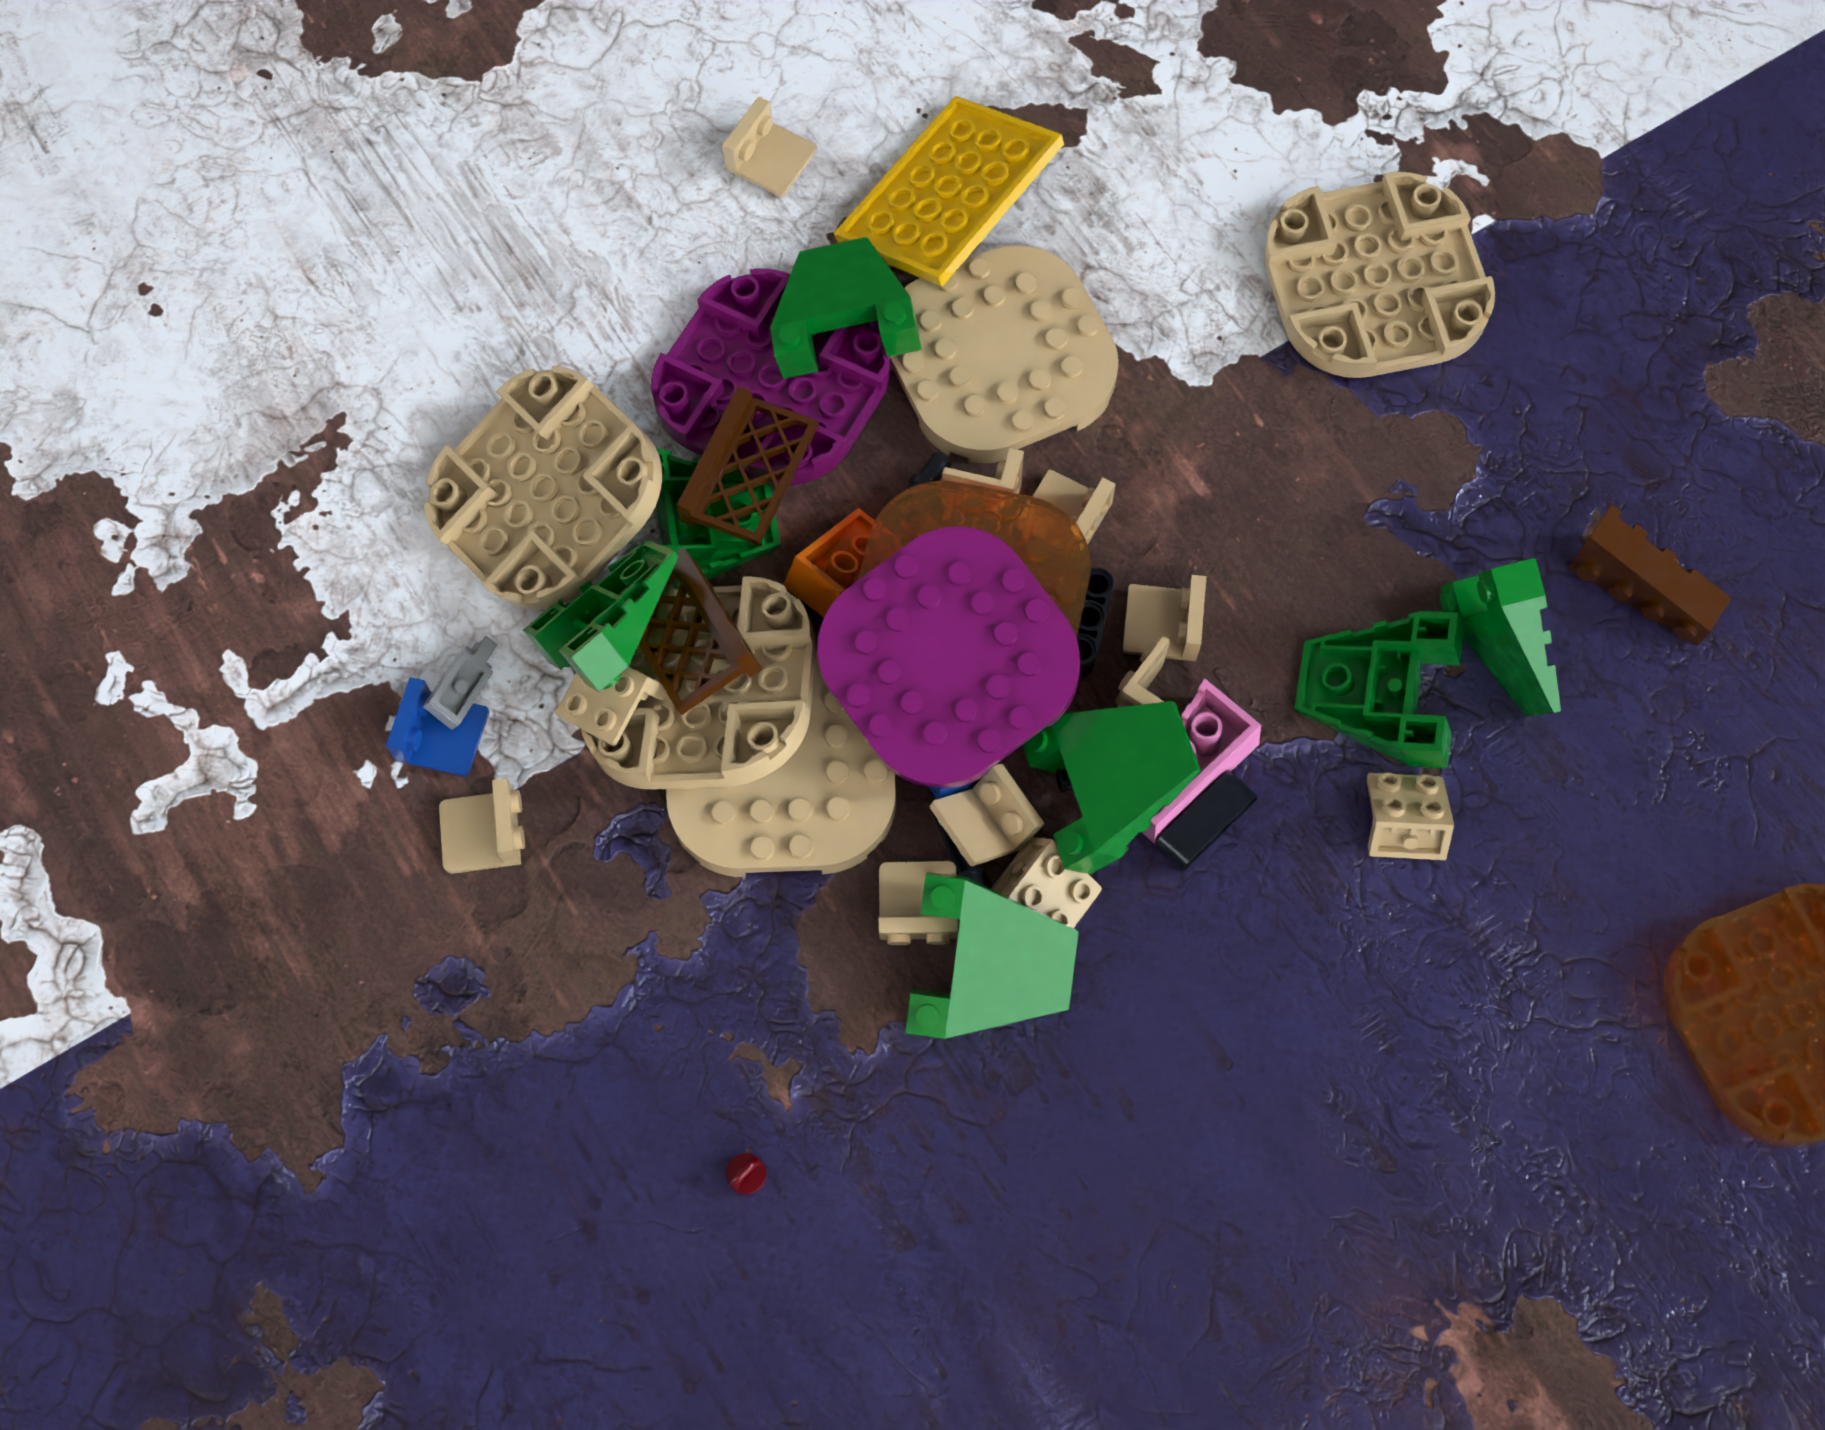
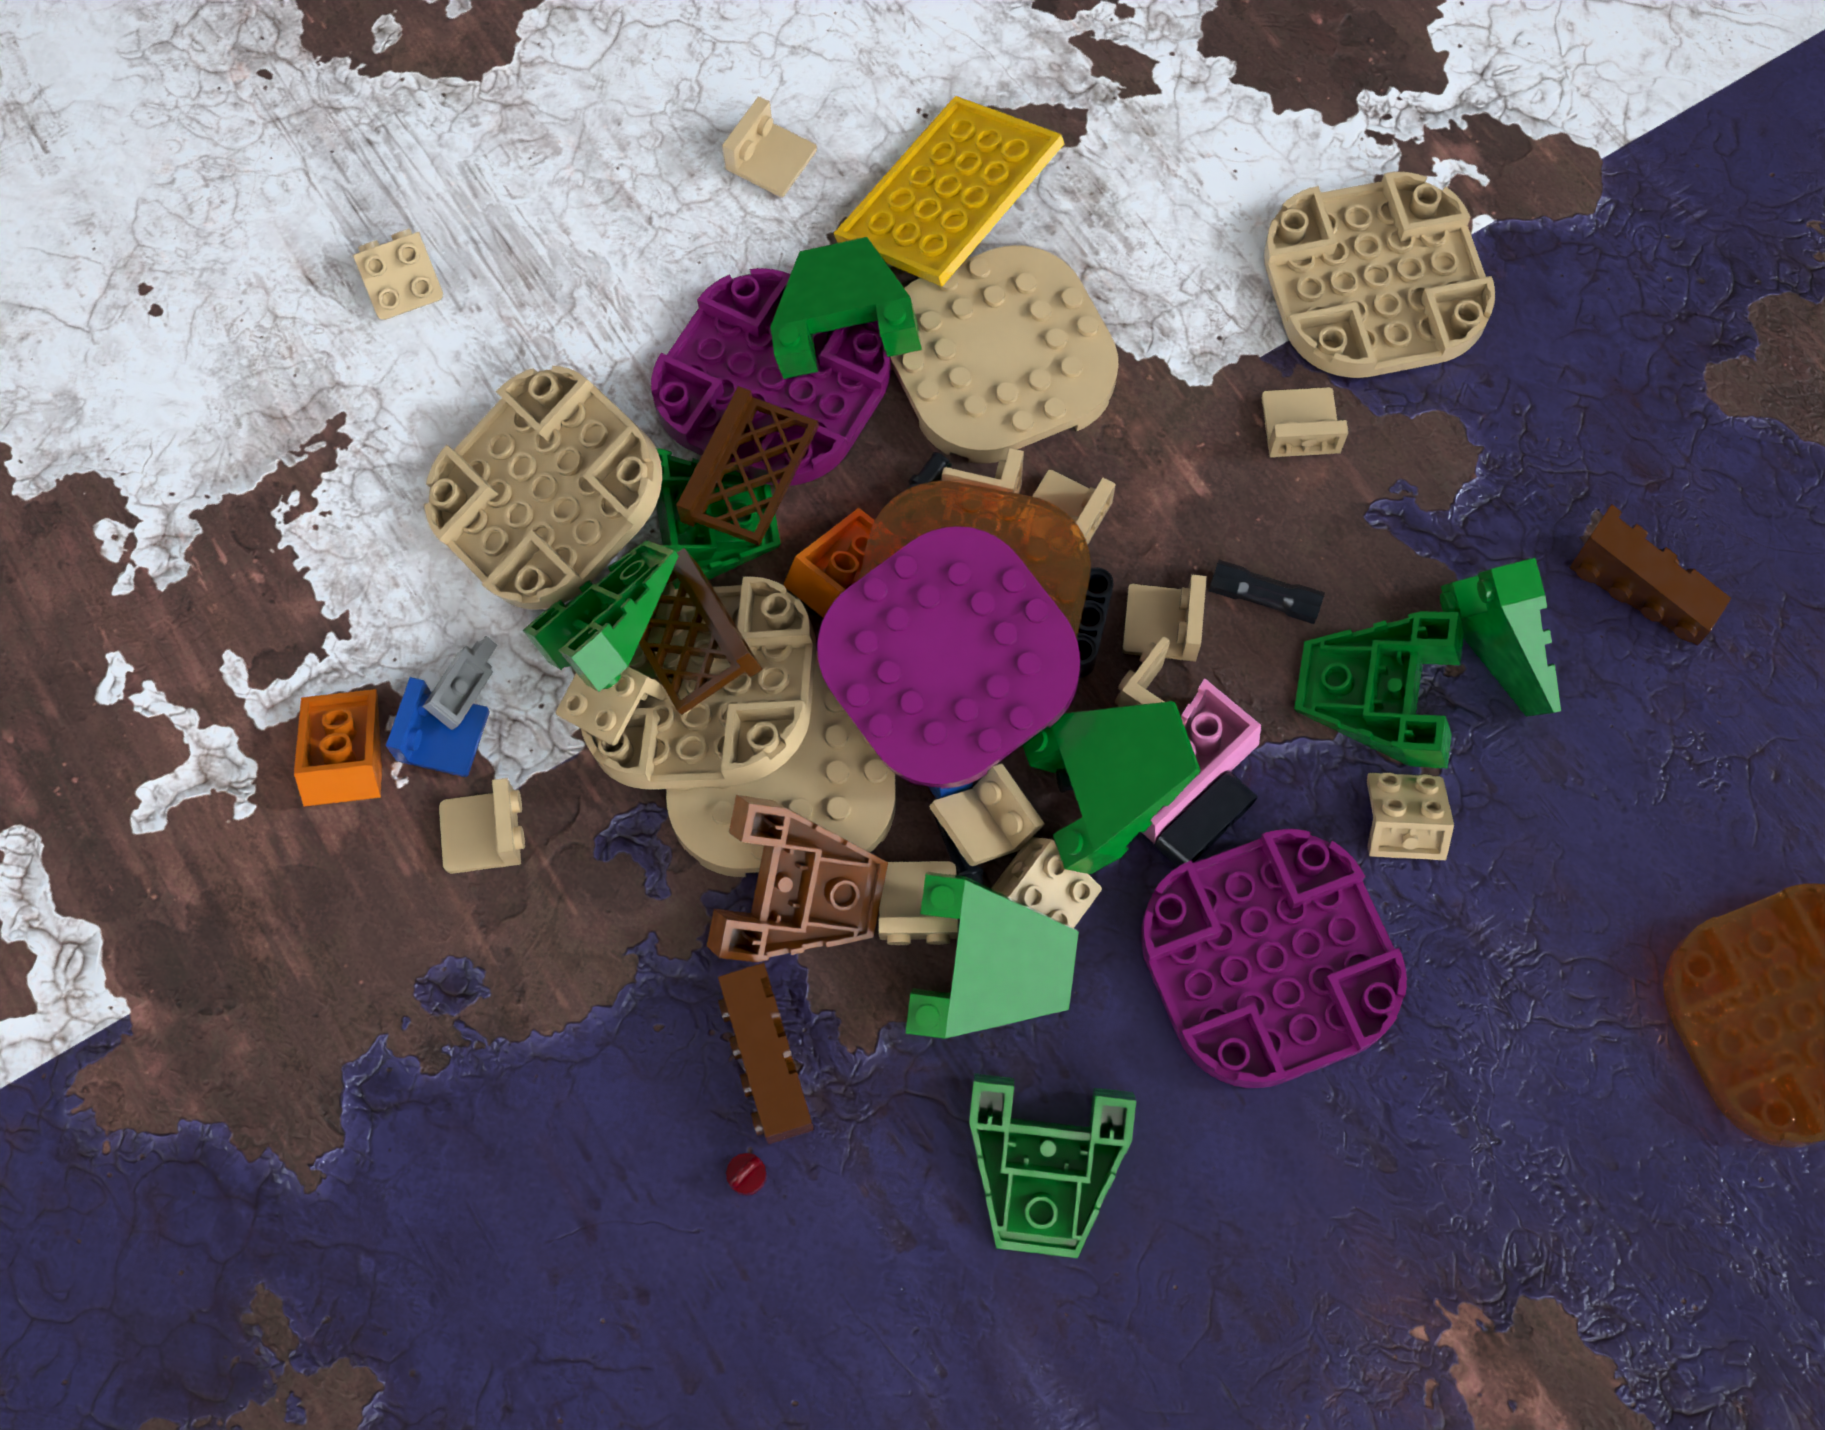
(338, 748): none -> orange slope
(398, 274): none -> tan bracket
(765, 1054): none -> reddish brown wedge
(807, 890): none -> dark orange wedge
(1045, 1176): none -> green wedge
(1240, 583): none -> black axle
(1272, 959): none -> magenta plate
(1302, 422): none -> tan bracket

